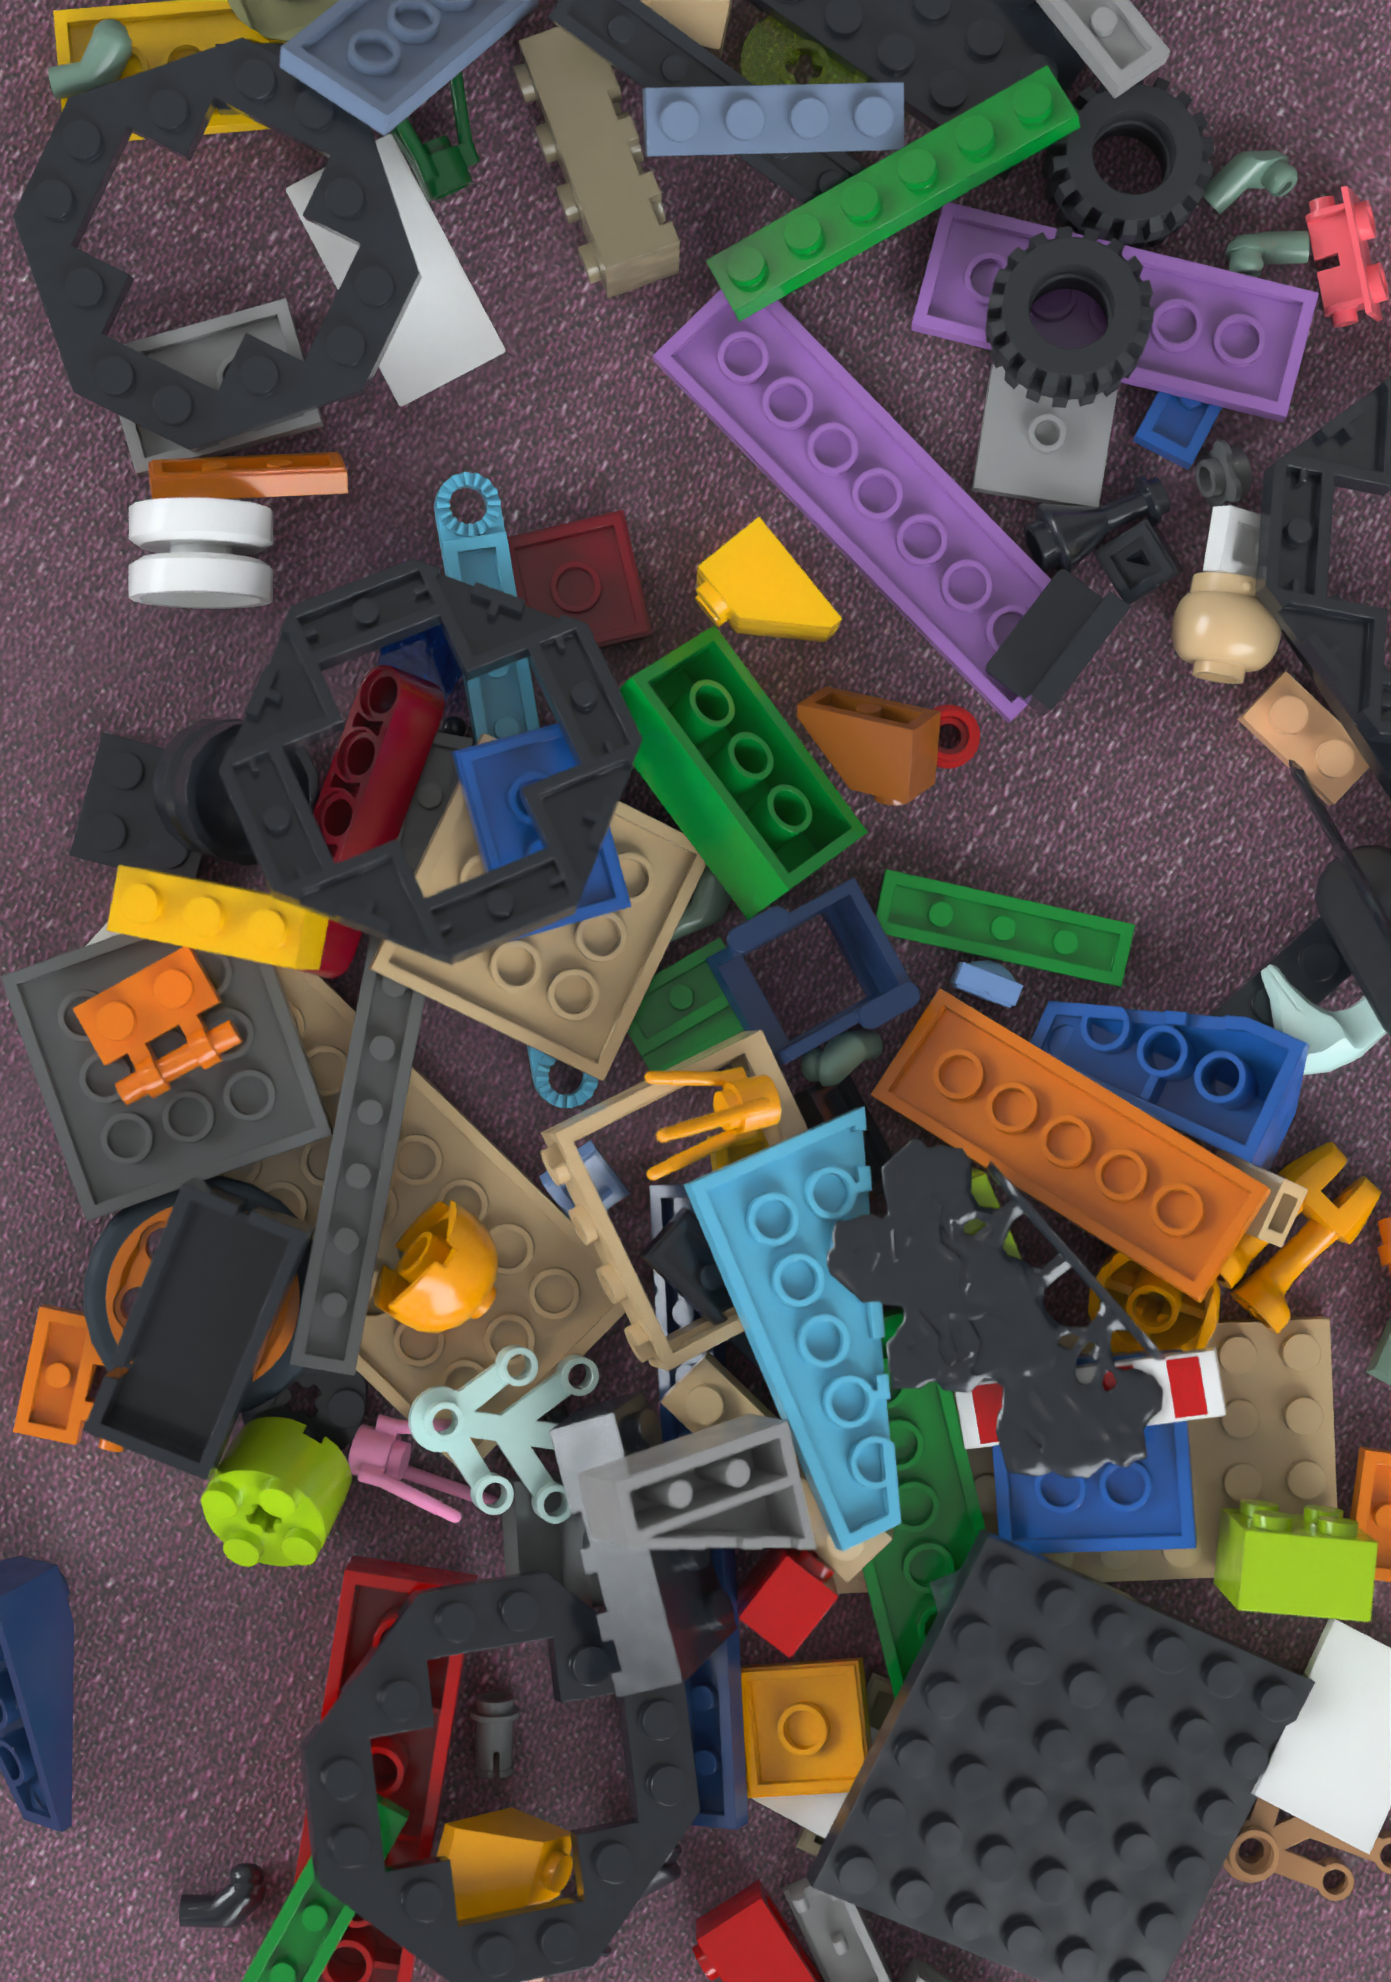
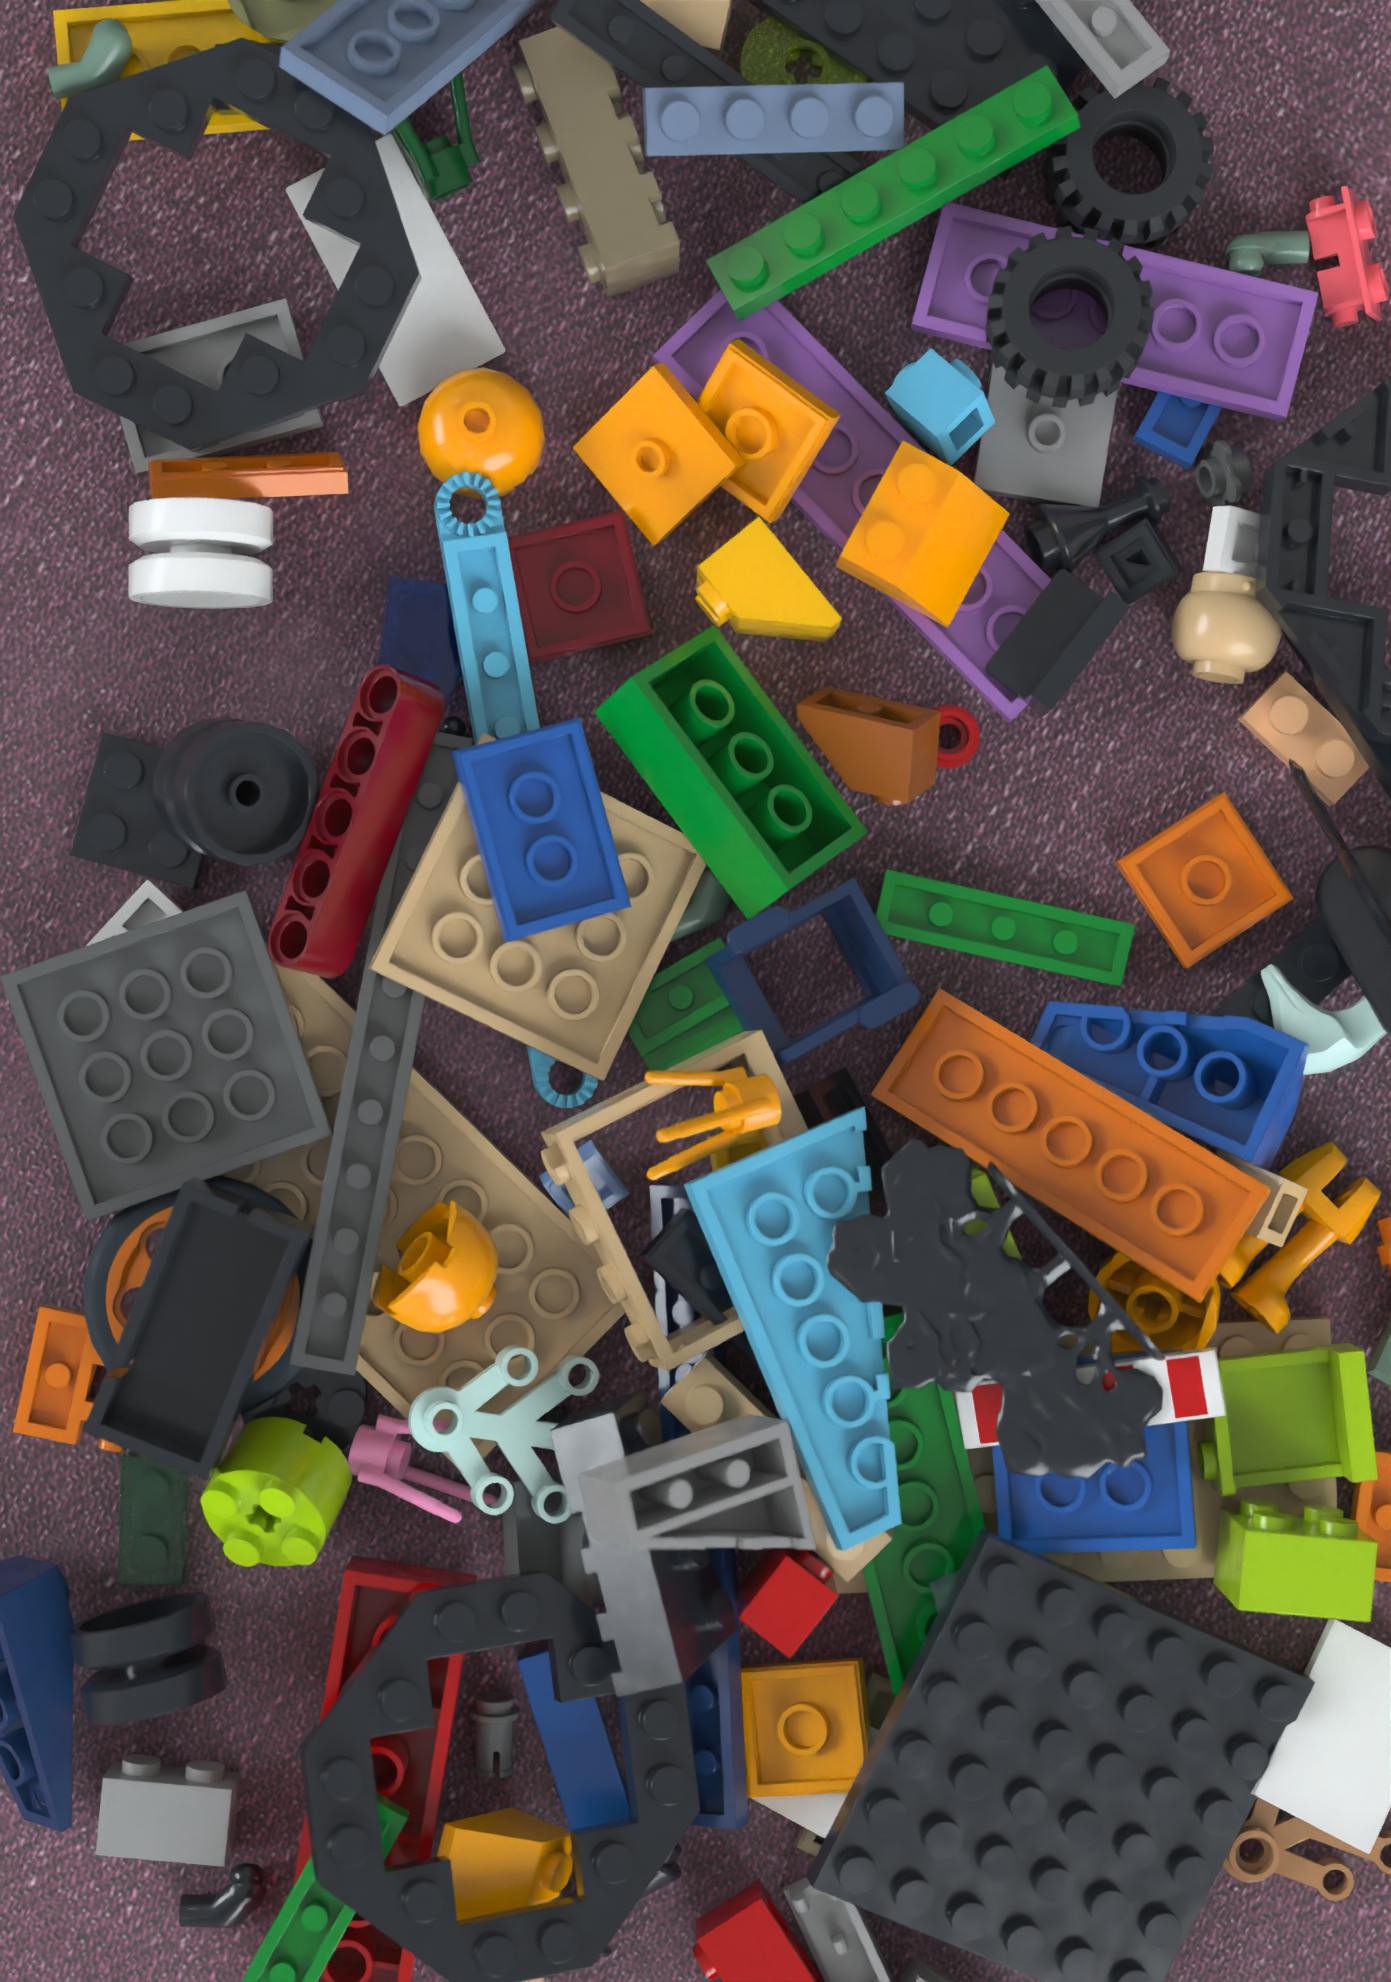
(147, 1007): orange plate -> none
(148, 1658): none -> black wheel
(152, 1522): none -> clear green plate
(168, 1811): none -> light grey brick
(215, 918): yellow brick -> none
(378, 886): black plate -> none
(481, 426): none -> light orange cylinder
(575, 1748): none -> blue tile
(658, 453): none -> light orange plate
(769, 423): none -> light orange plate
(840, 1056): sand green arm -> none
(923, 535): none -> light orange slope
(941, 405): none -> medium azure brick
(986, 981): medium blue tile -> none
(1204, 880): none -> orange plate
(1250, 171): sand green arm -> none
(1290, 1419): none -> lime panel

